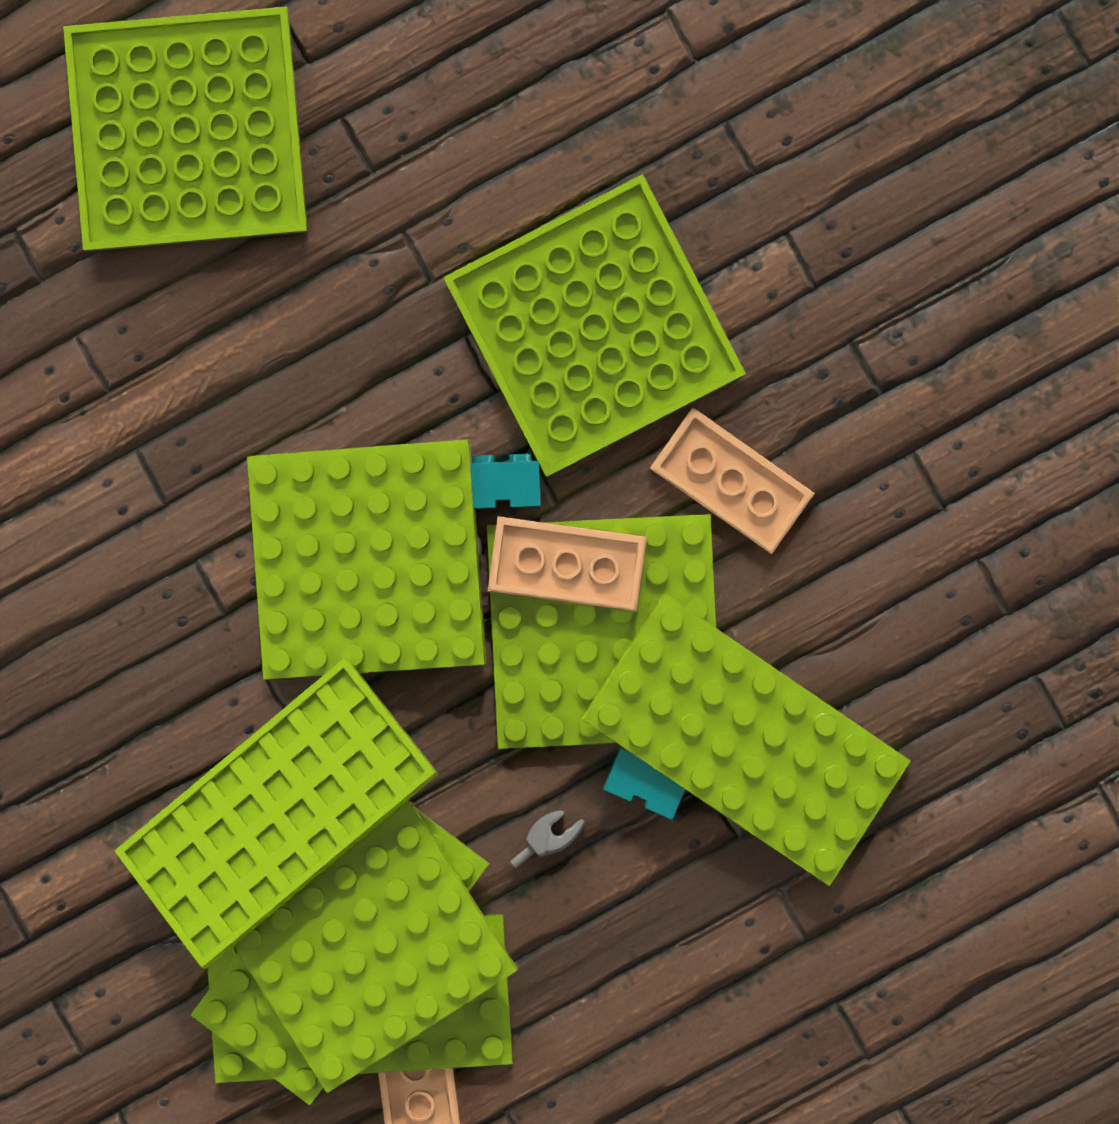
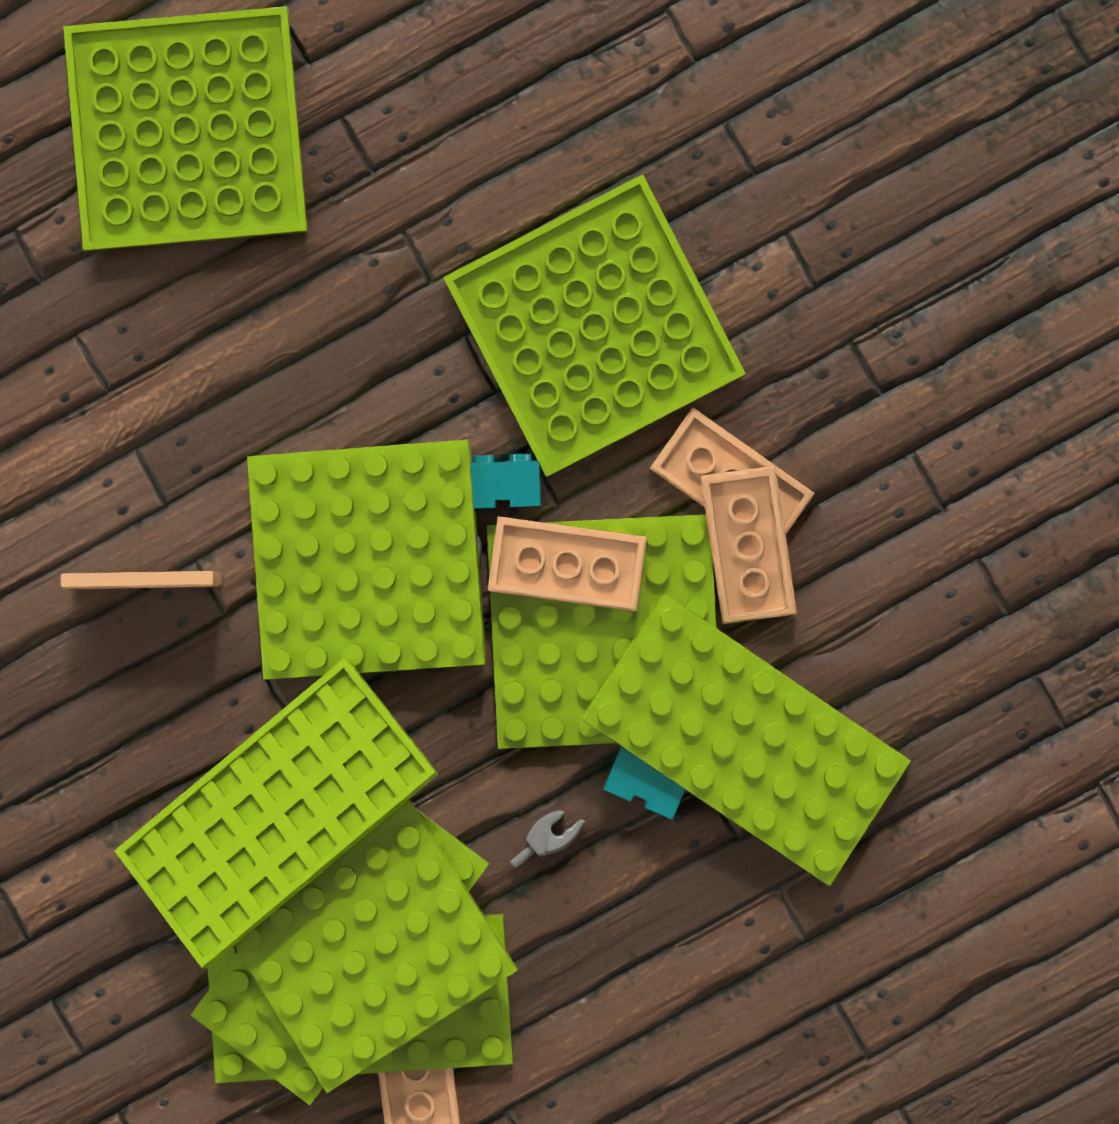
(141, 580): none -> light nougat tile
(749, 544): none -> light nougat tile

